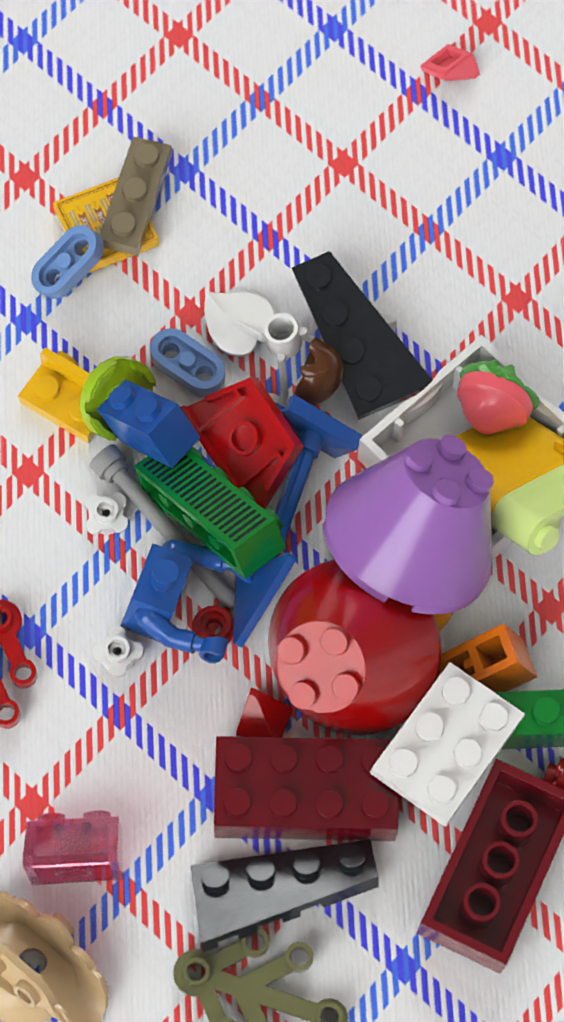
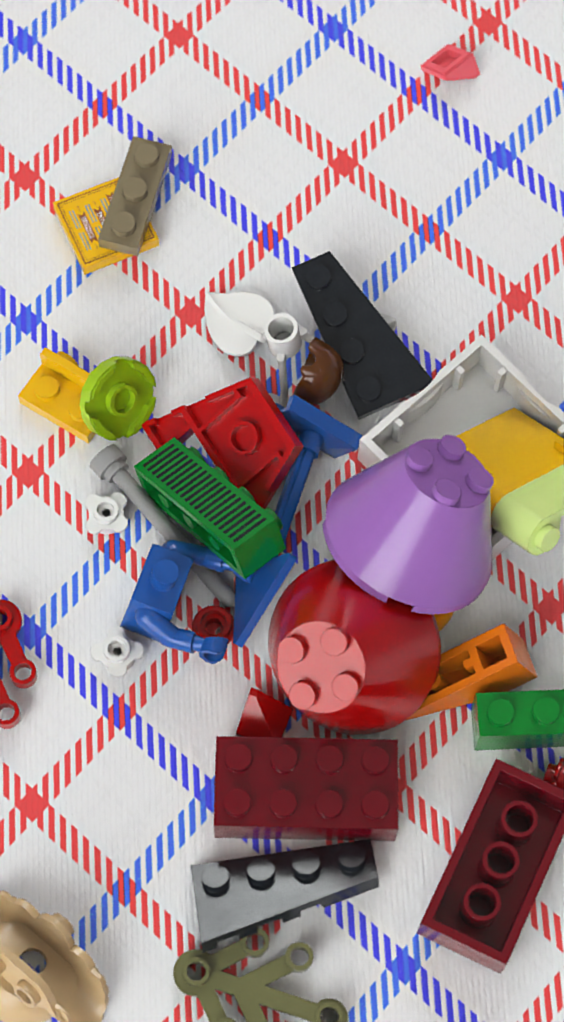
(67, 259): medium blue plate -> none
(73, 849): clear pink slope -> none
(148, 423): blue brick -> none
(191, 361): medium blue plate -> none
(447, 744): white plate -> none
(494, 397): coral hair -> none

